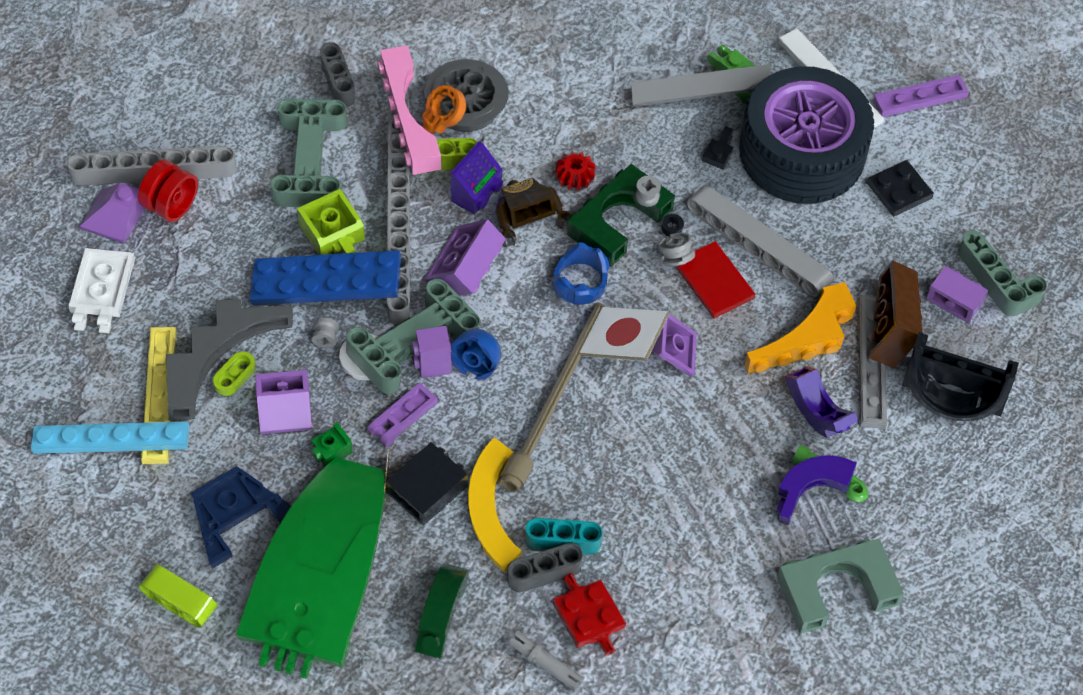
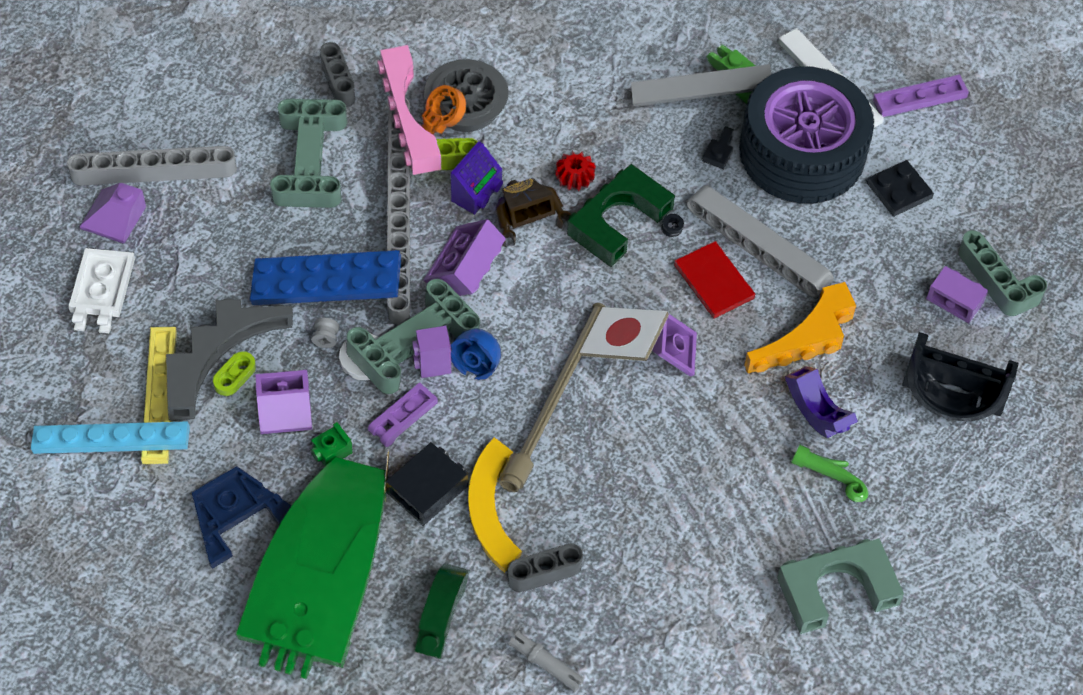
(168, 190): red wheel -> none
(178, 596): lime beam -> none
(331, 224): lime hinge -> none
(553, 527): teal beam -> none
(581, 293): blue piece -> none
(589, 614): red plate -> none
(652, 195): light grey wheel -> none
(676, 249): light grey wheel -> none
(810, 473): dark purple arch -> none
(871, 372): light grey tile -> none
(897, 314): reddish brown wedge -> none

